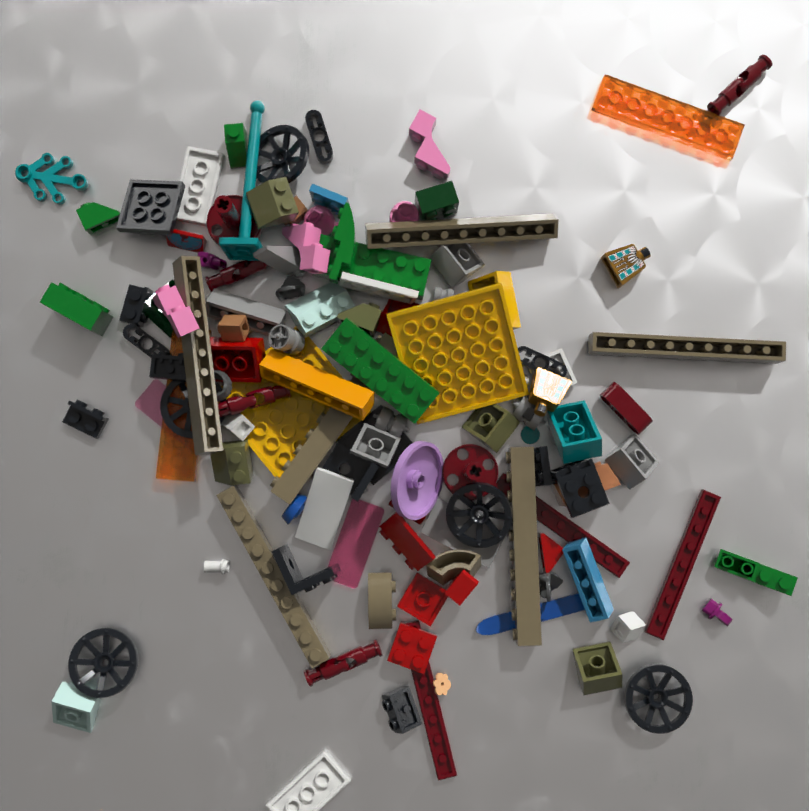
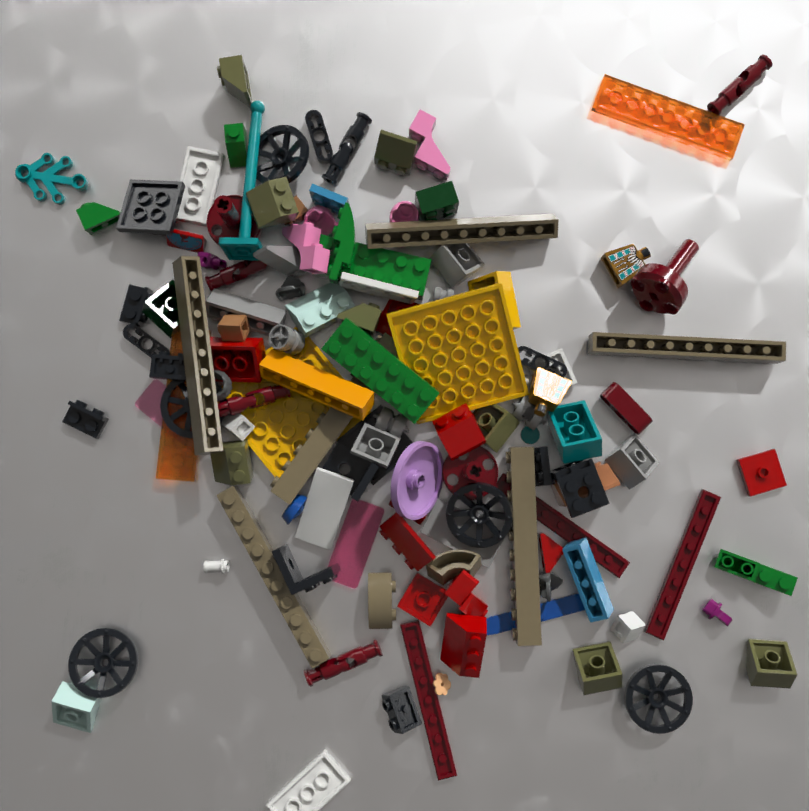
(77, 308): green brick -> none
(172, 306): bright pink arch -> none
(235, 78): none -> olive slope
(340, 159): none -> black piece
(395, 152): none -> olive slope
(412, 648): red plate -> none
(459, 431): none -> red slope
(464, 643): none -> red slope
(473, 606): none -> red slope
(661, 286): none -> dark red piece
(761, 472): none -> red plate
(770, 664): none -> olive slope

